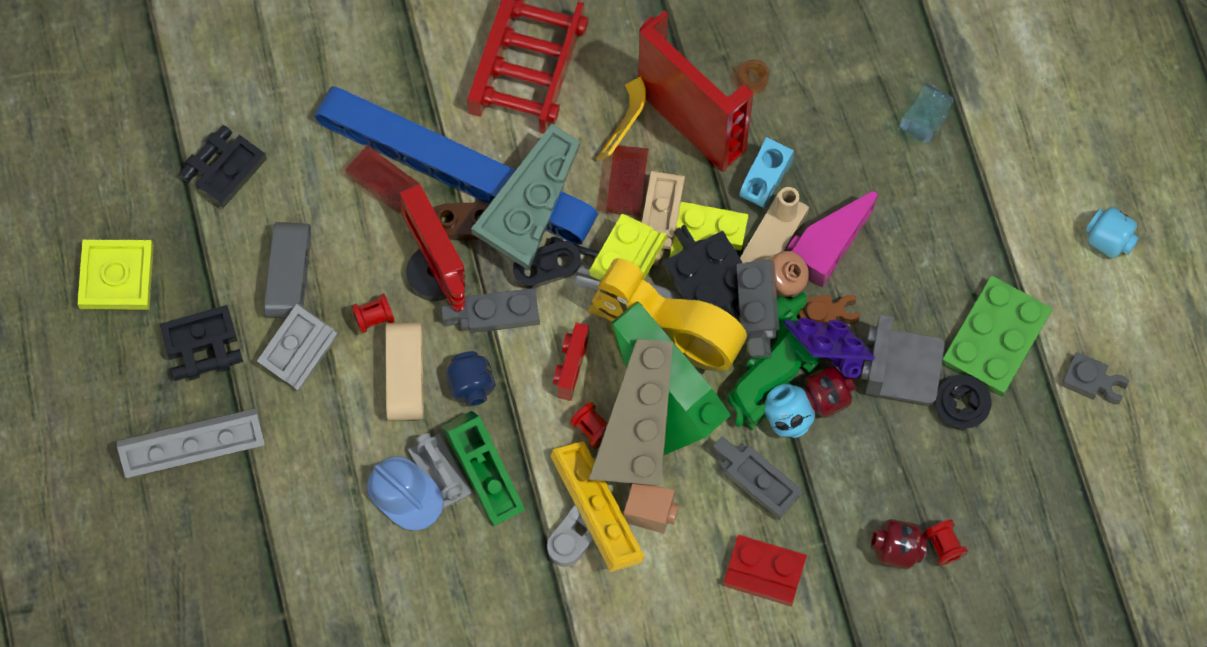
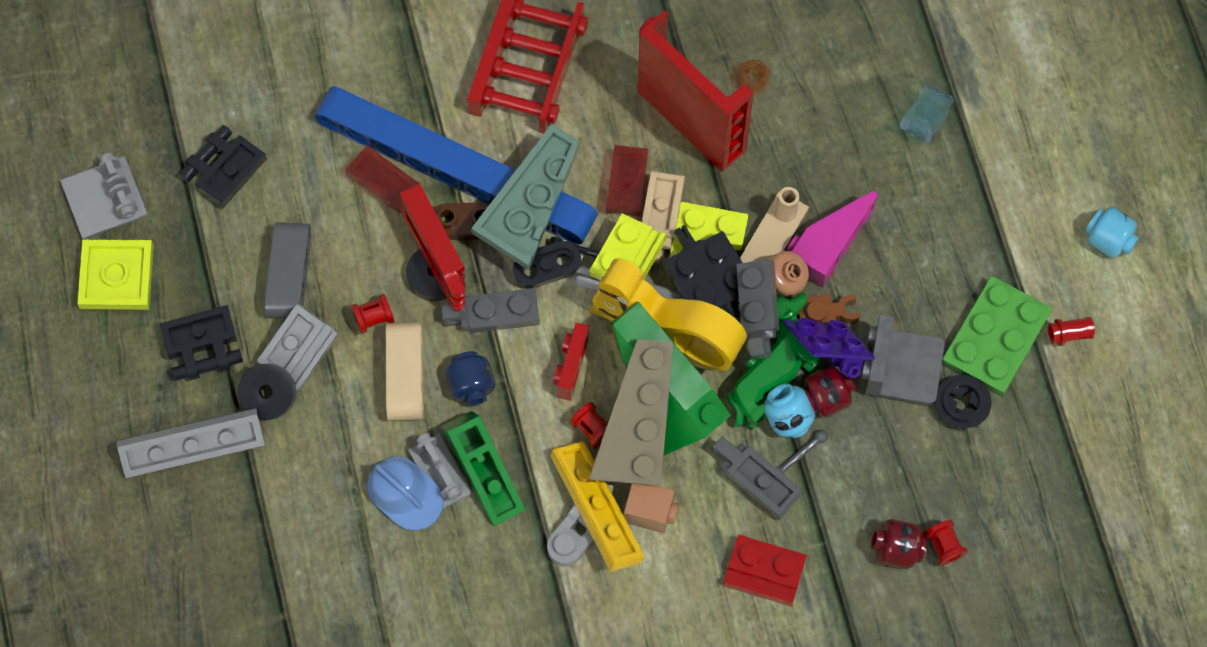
(104, 196): none -> light grey hinge
(282, 386): none -> black piece
(637, 99): yellow piece -> none
(766, 172): medium azure leg -> none
(820, 437): none -> dark grey hinge
(1071, 330): none -> red pin
(1089, 377): dark grey plate -> none

